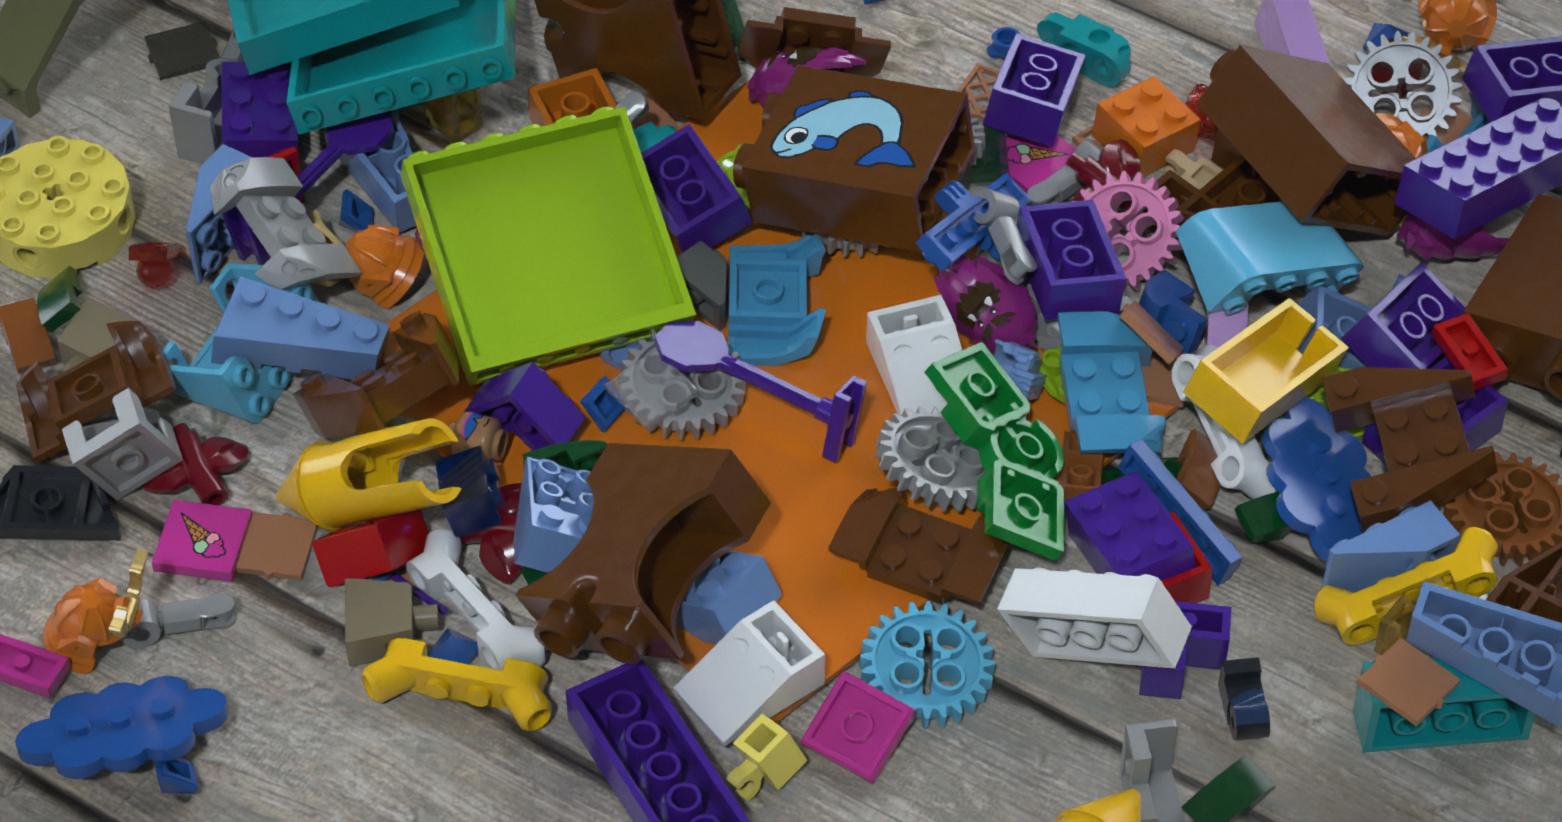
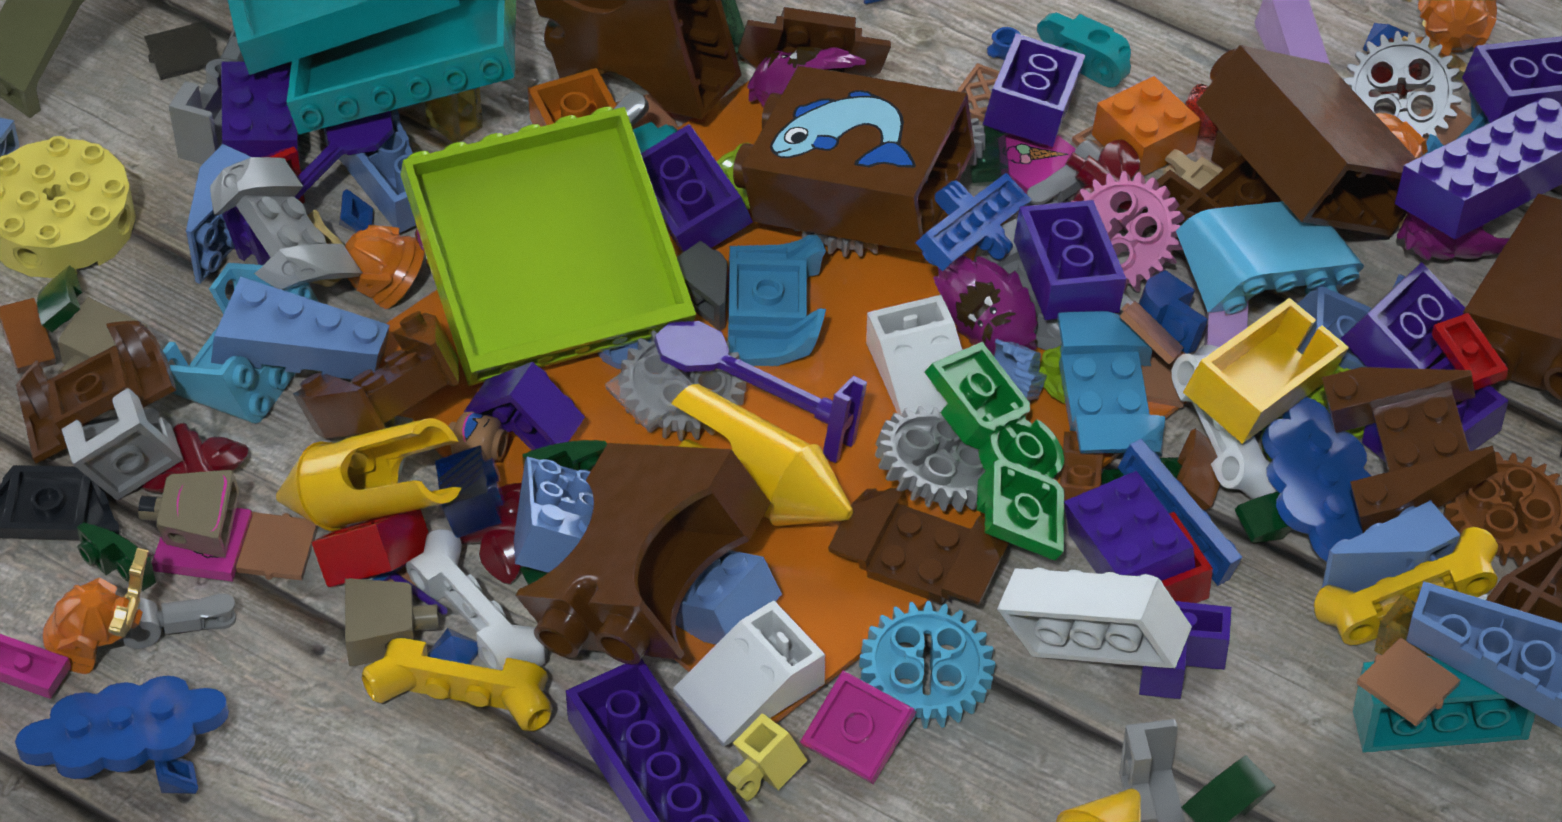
(111, 552): none -> dark green slope
(155, 263): clear red tile -> none
(195, 511): none -> dark tan torso
(602, 405): blue slope -> none
(783, 466): none -> yellow piece
(1005, 234): light grey piece -> none
(1244, 698): black leg -> none

